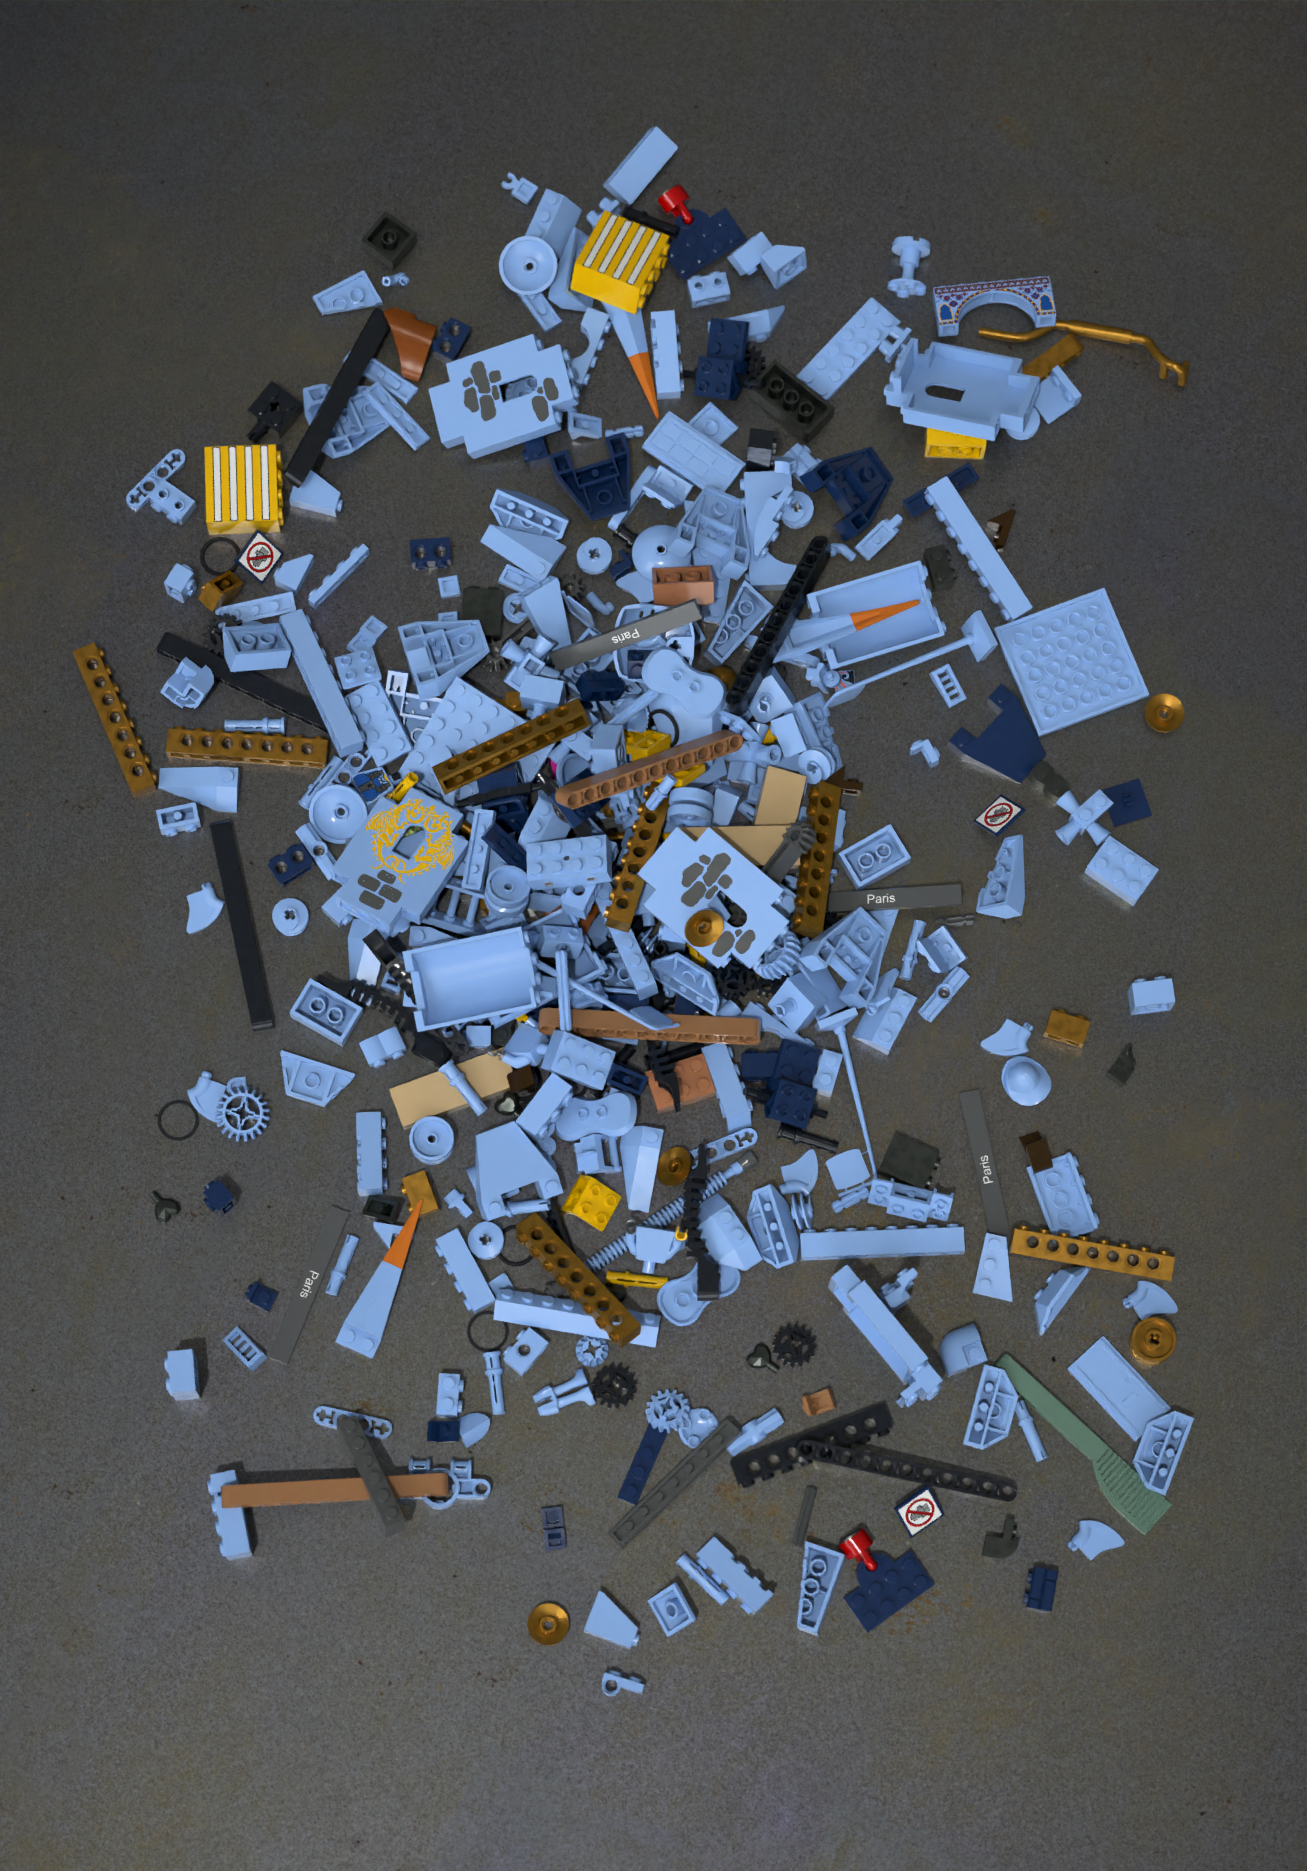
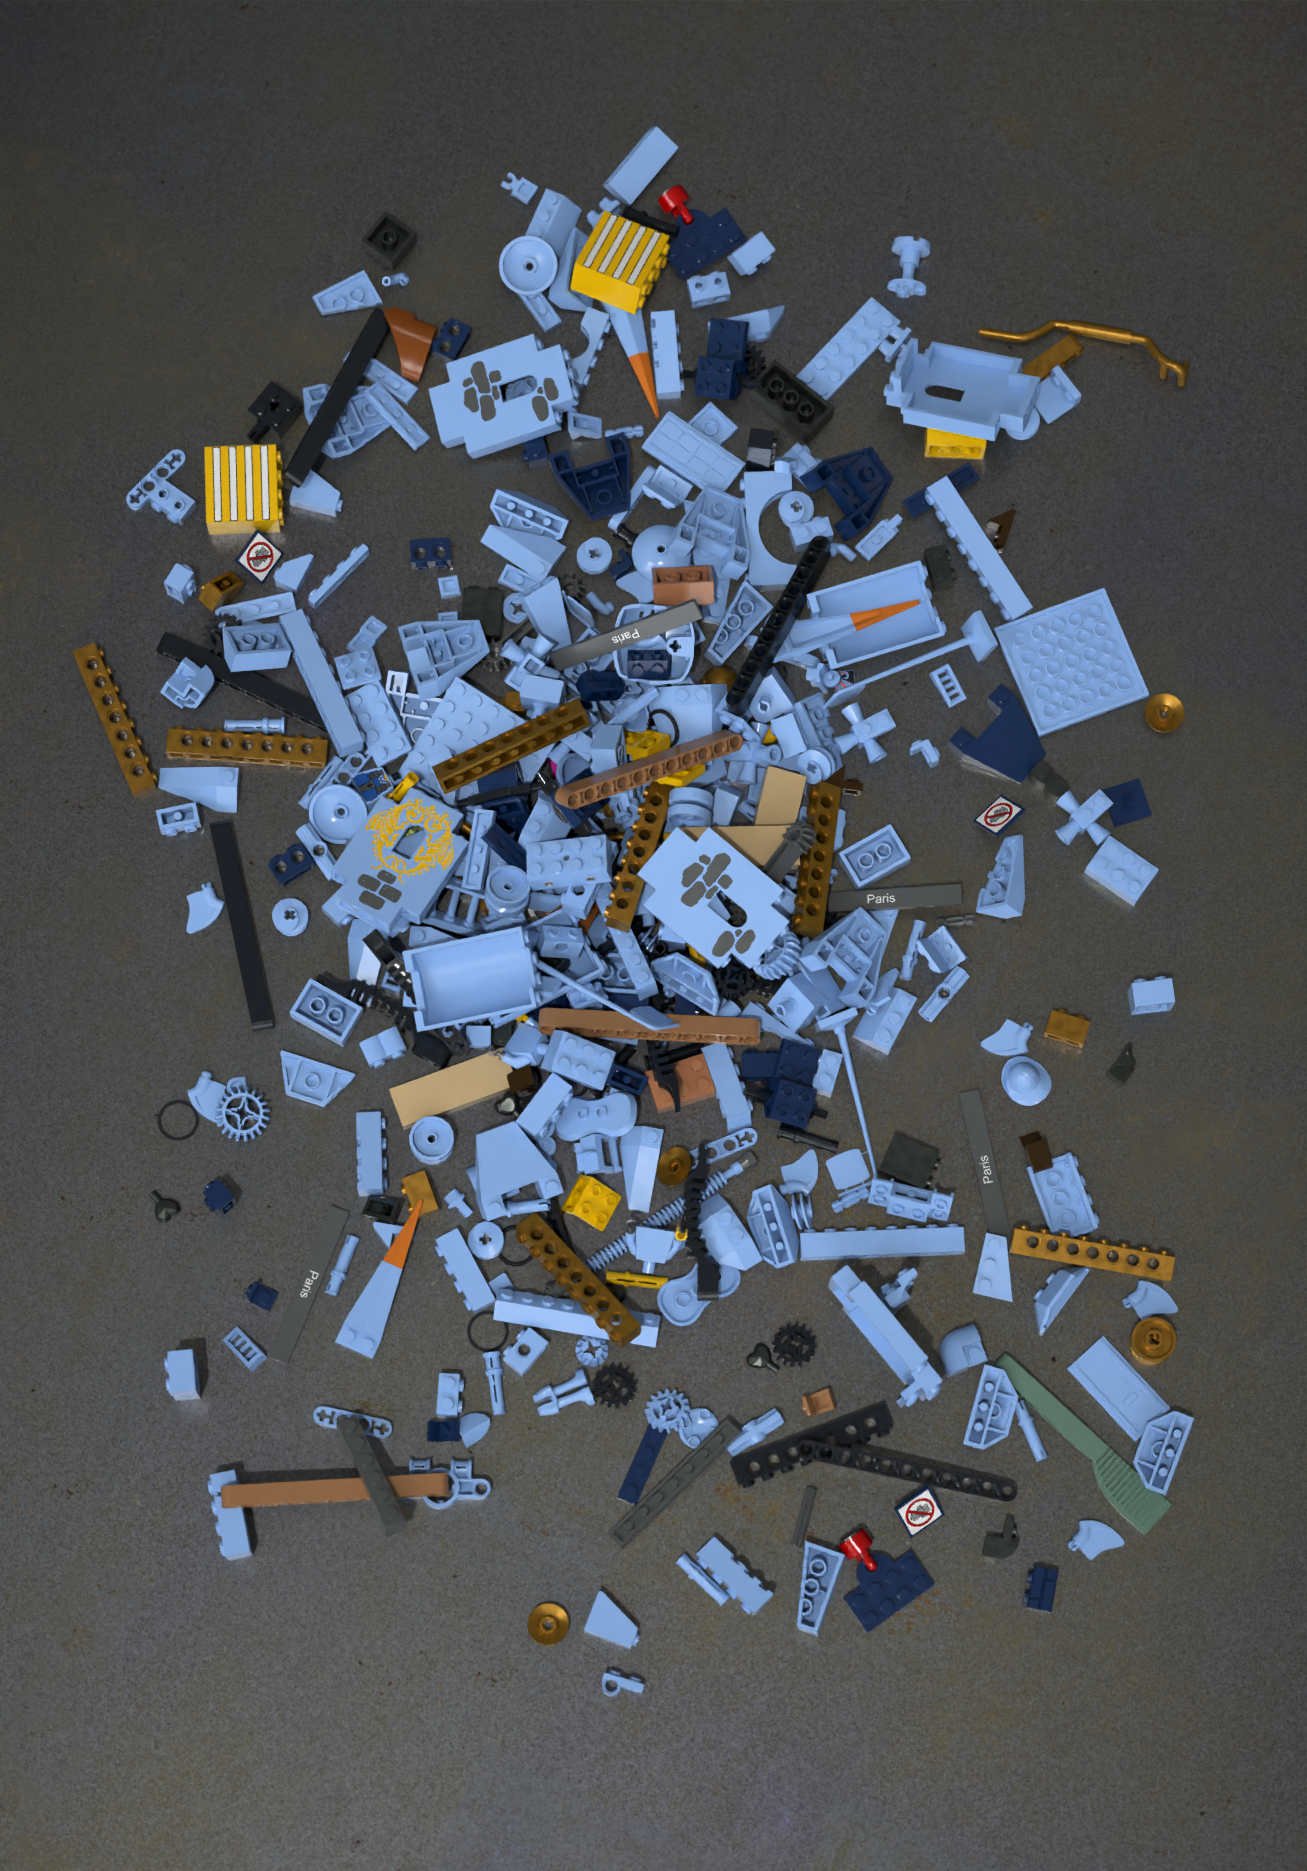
(210, 542): black piece -> none
(457, 1080): light blue pin -> none
(553, 1528): dark blue slope -> none
(563, 990): light blue axle -> none
(661, 792): light blue axle -> none
(670, 674): light blue plate -> none
(672, 1610): light blue slope -> none
(706, 934): pearl gold dish -> none
(766, 526): light blue slope -> none
(783, 263): light blue slope -> none
(803, 533): none -> light blue brick
(865, 732): none -> light blue brick
(1028, 294): light blue arch -> none

